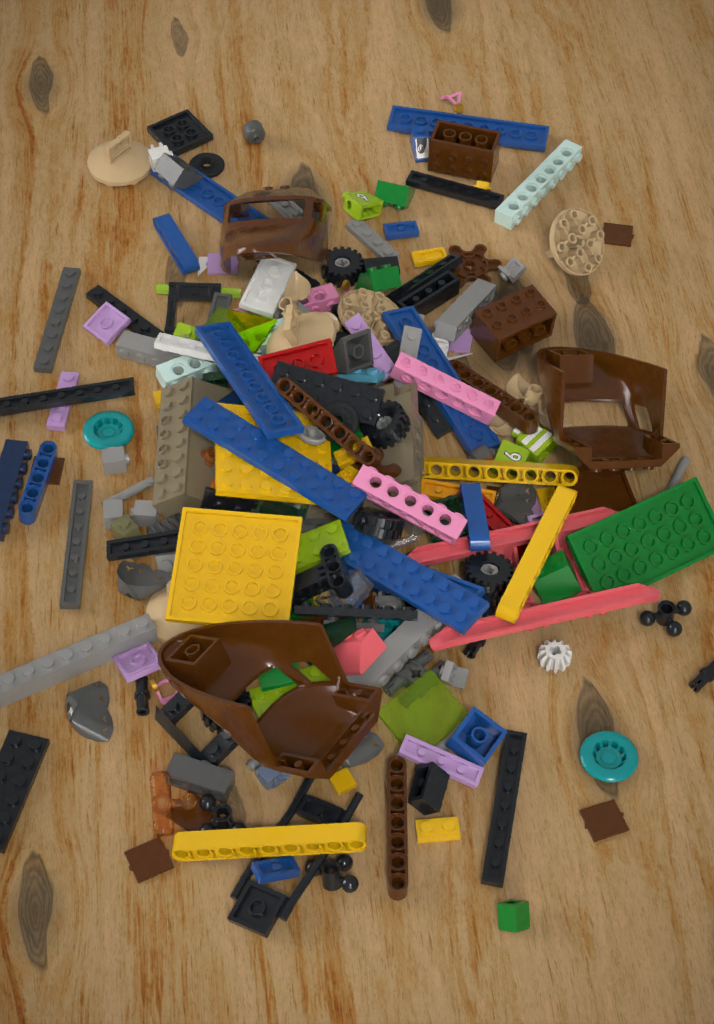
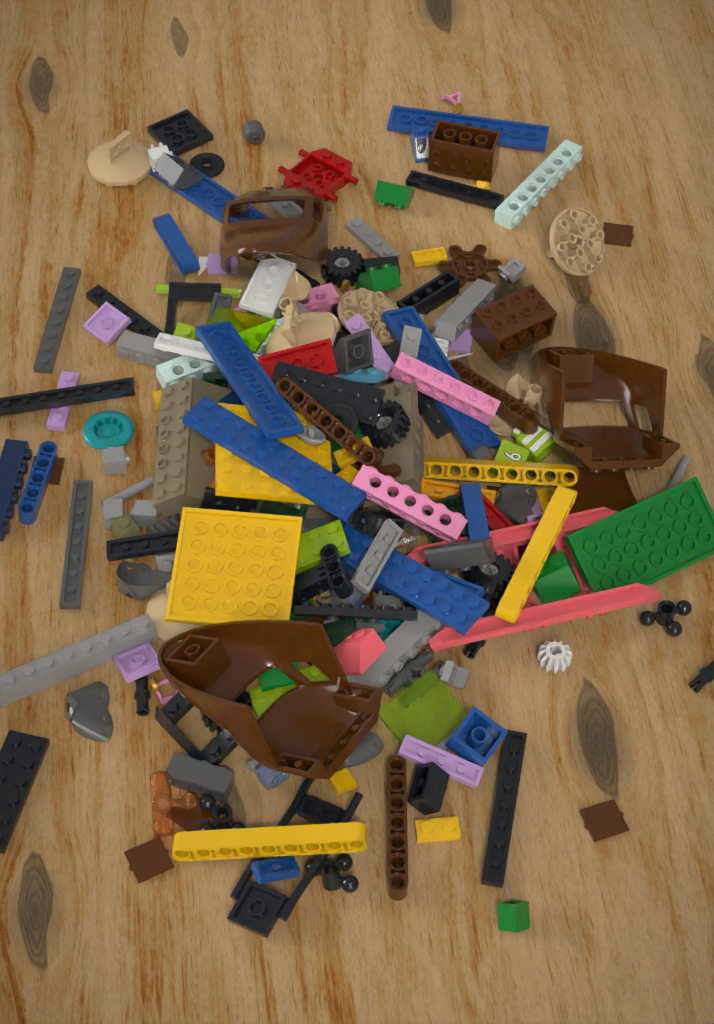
(327, 183): none -> red piece
(362, 205): lime torso -> none
(376, 556): none -> light grey plate
(401, 230): blue plate -> none
(448, 263): black plate -> none
(461, 555): none -> dark grey slope
(608, 764): teal wheel -> none

